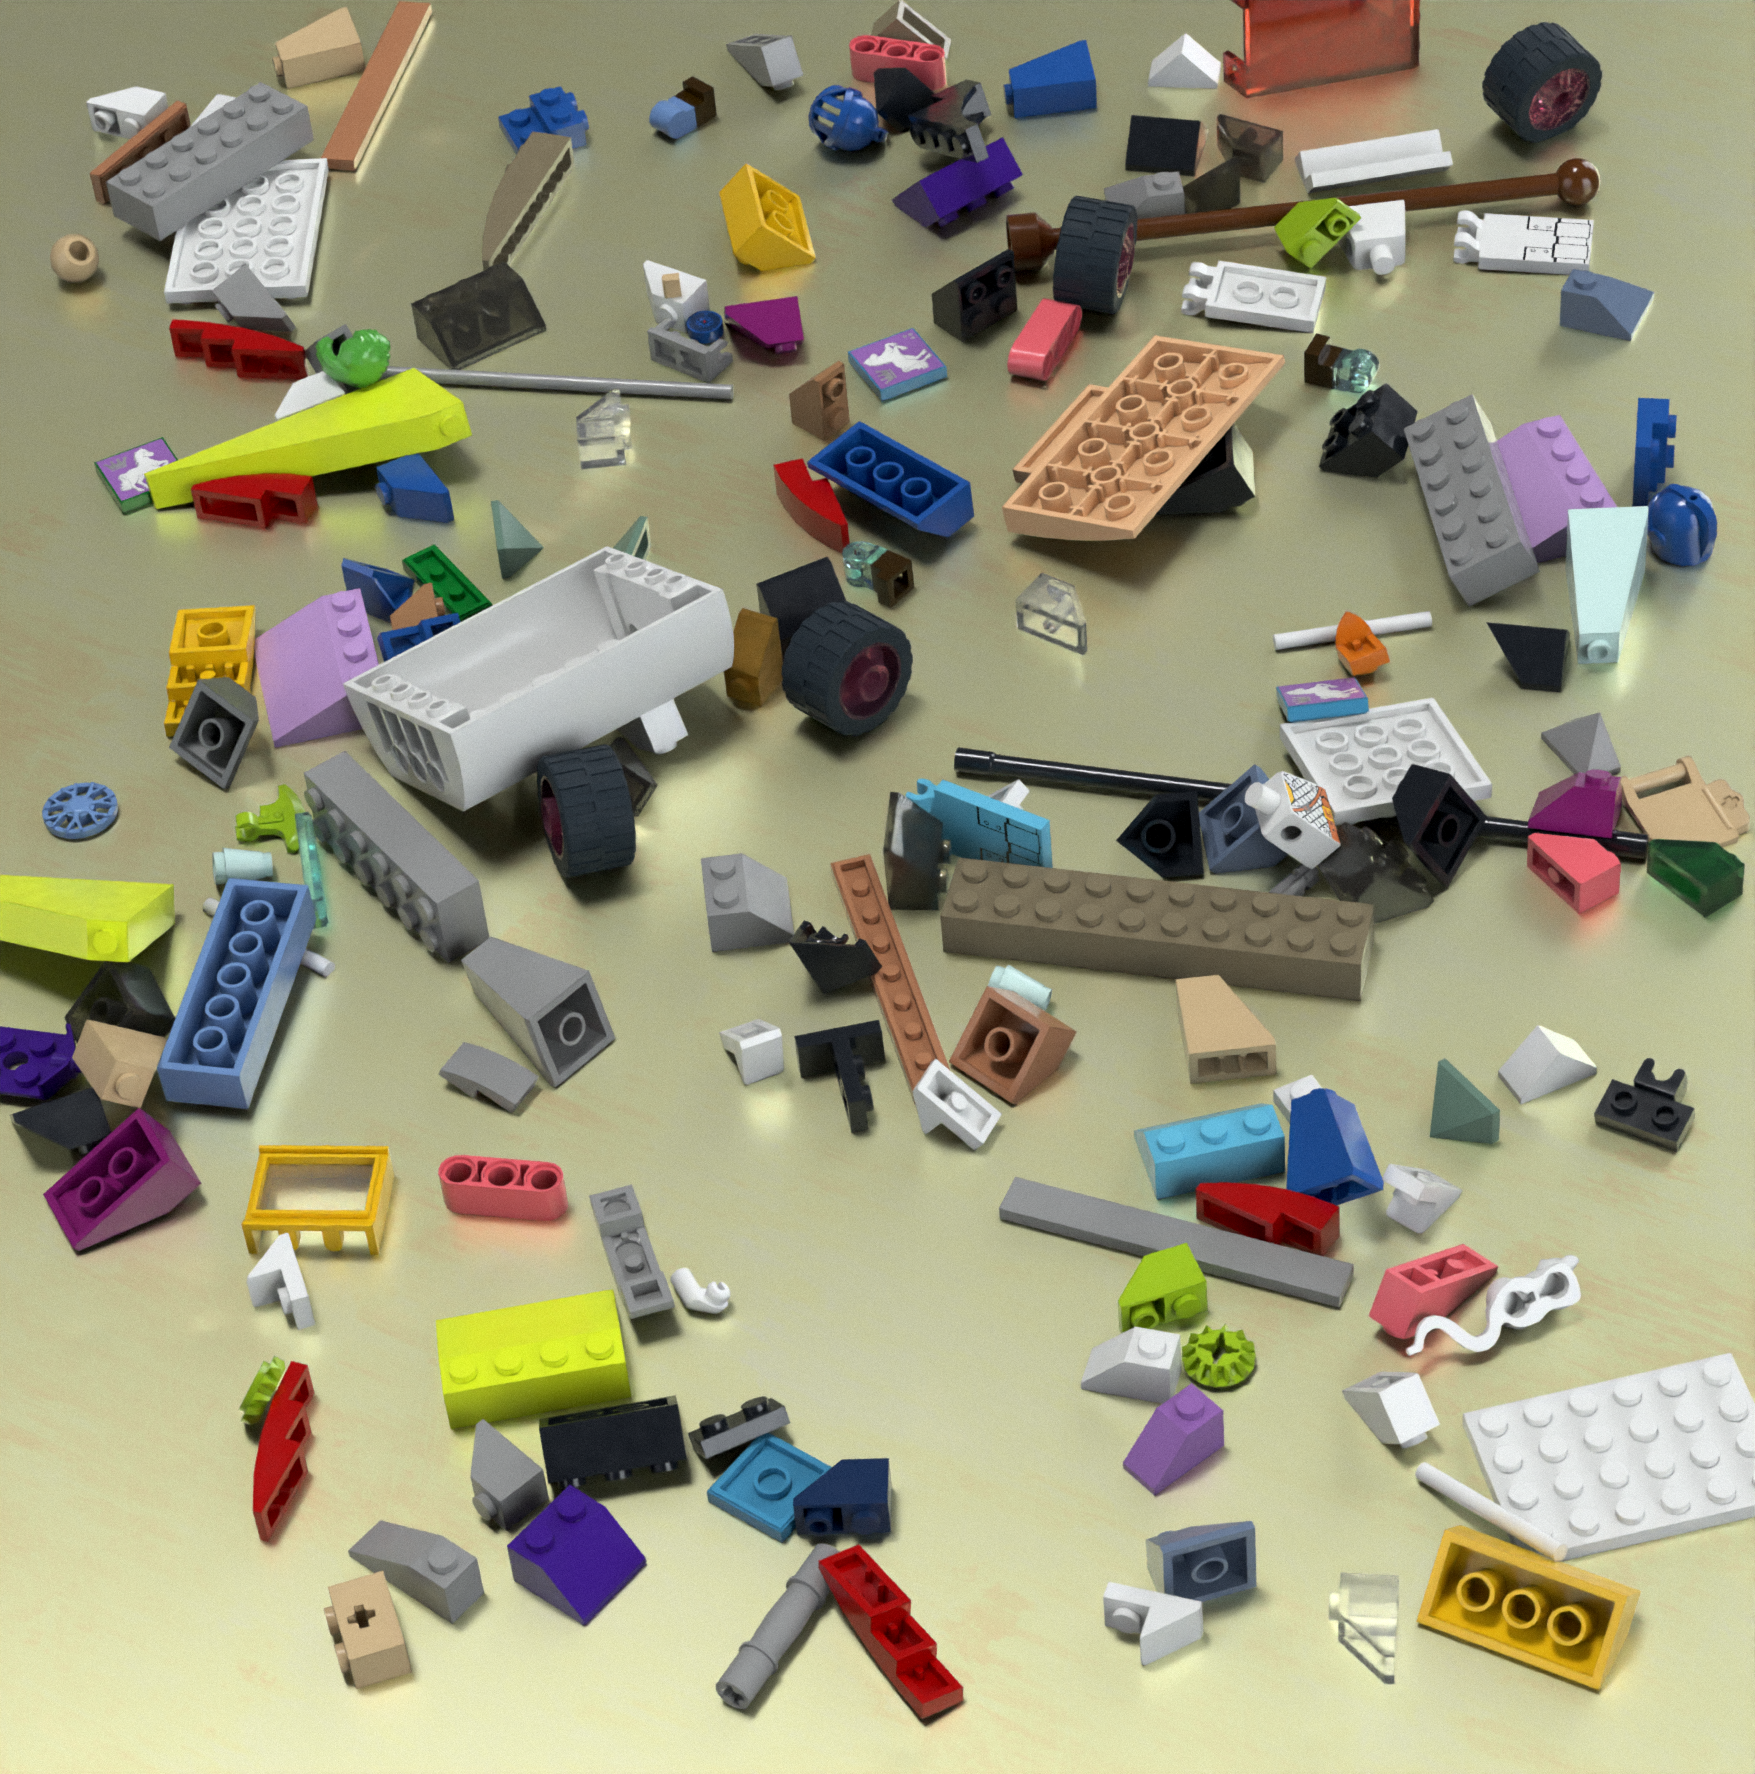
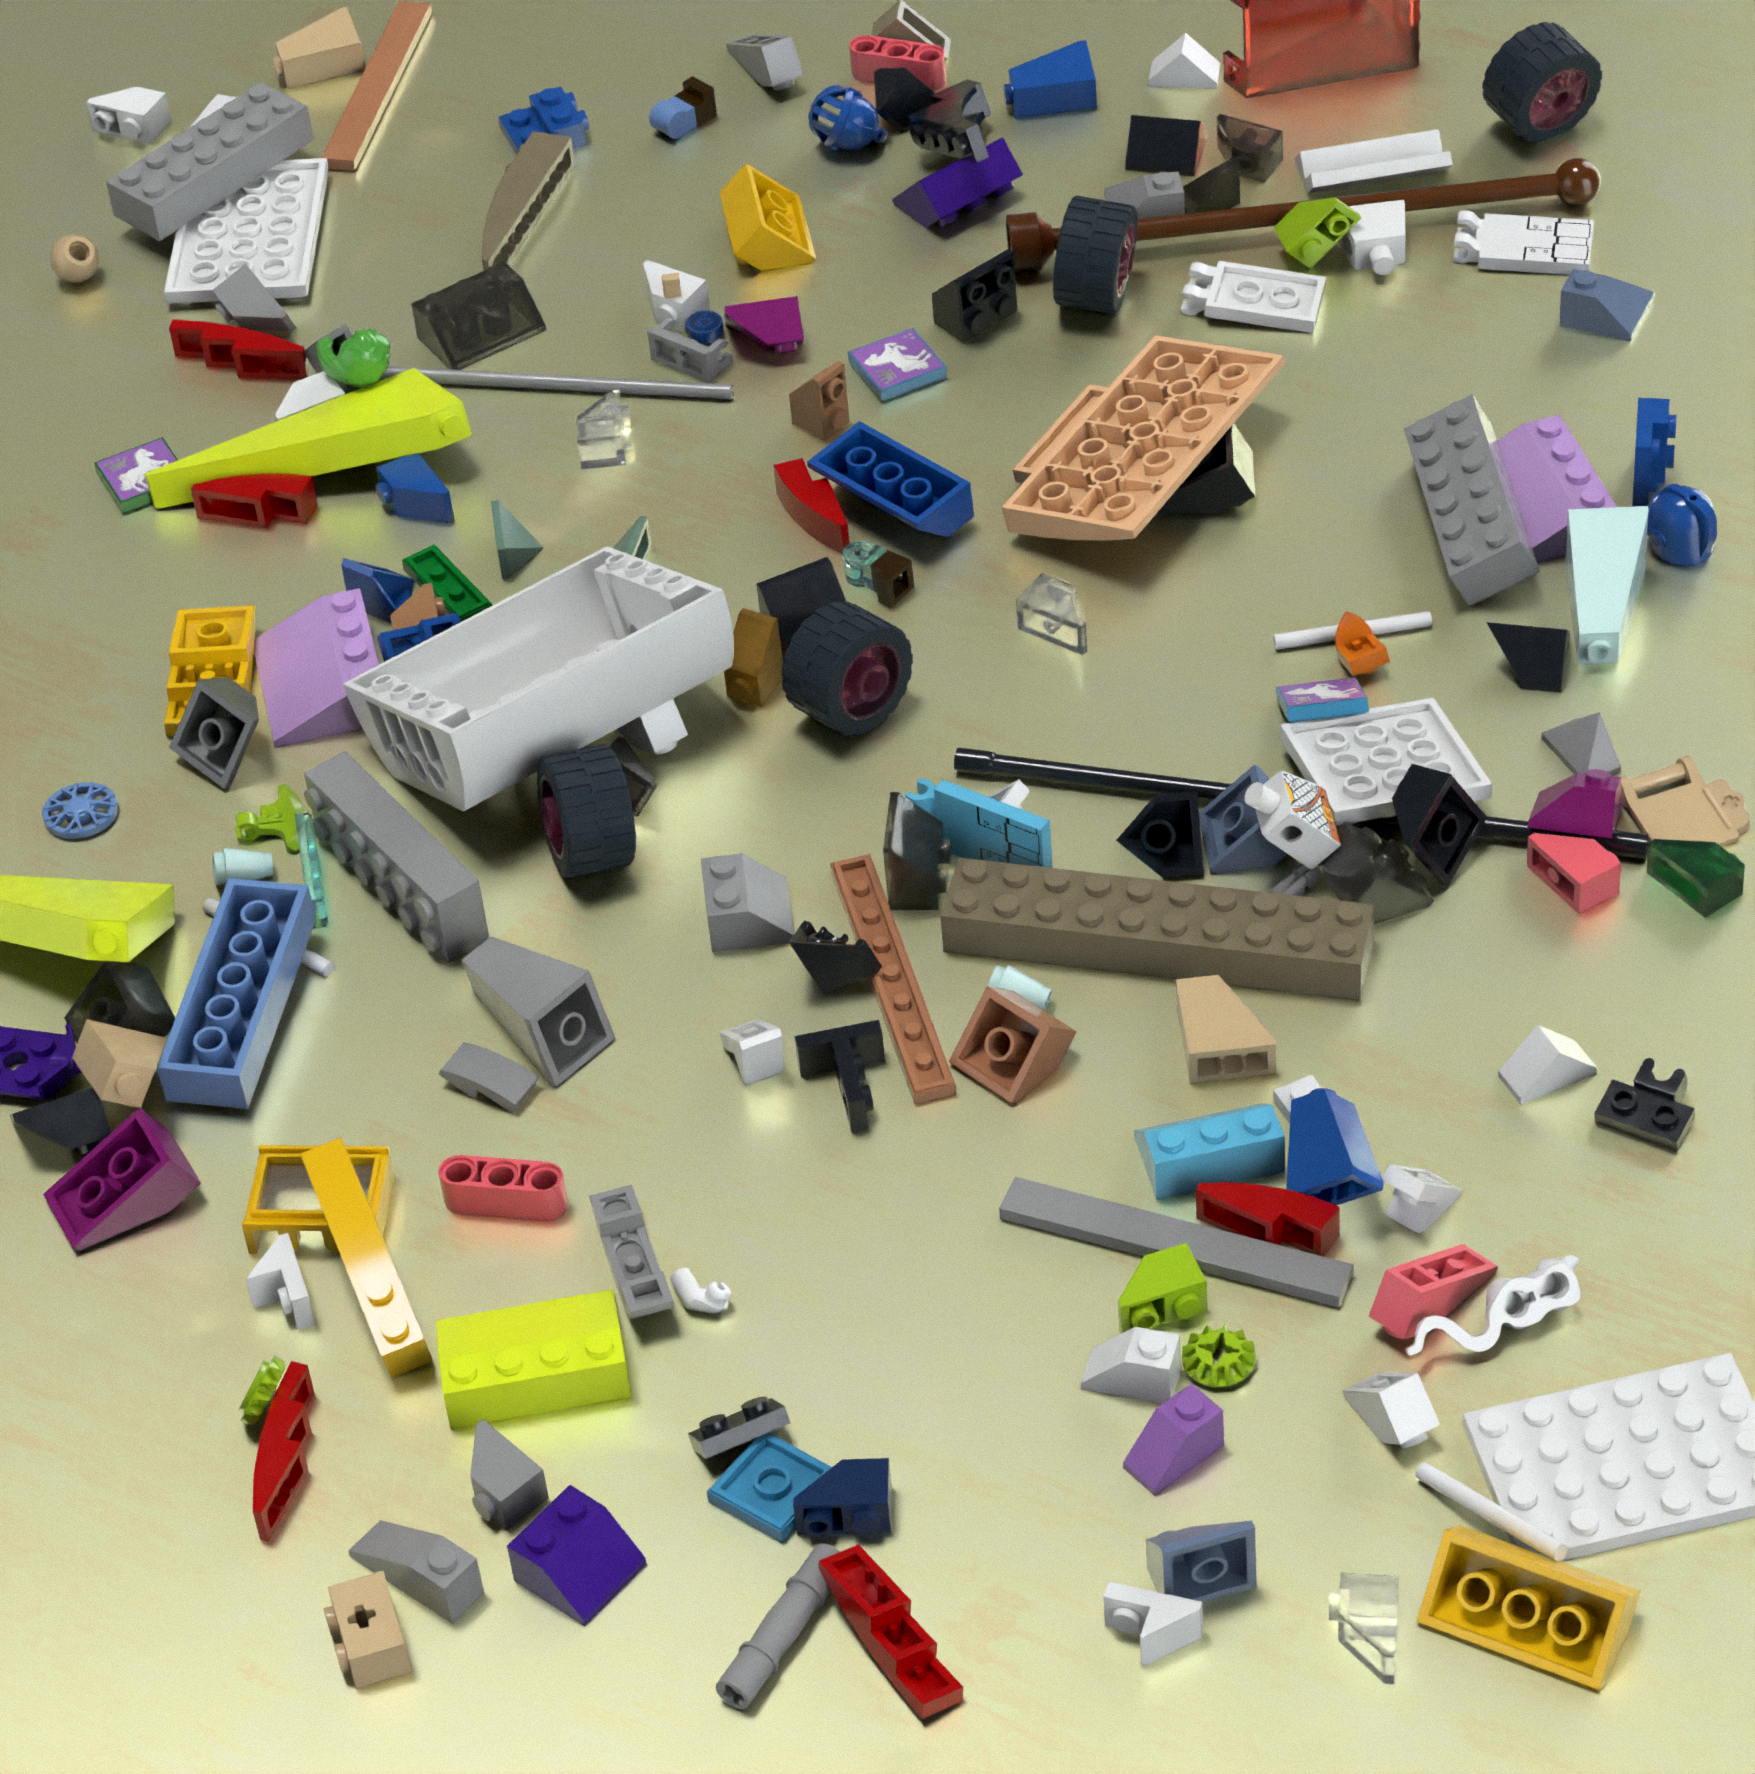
(154, 135): nougat tile -> none
(366, 1258): none -> yellow slope
(612, 1441): black slope -> none
(950, 1101): white slope -> none
(1044, 339): coral beam -> none
(1339, 367): leg -> none
(1368, 434): black slope -> none
(1461, 1109): sand green slope -> none

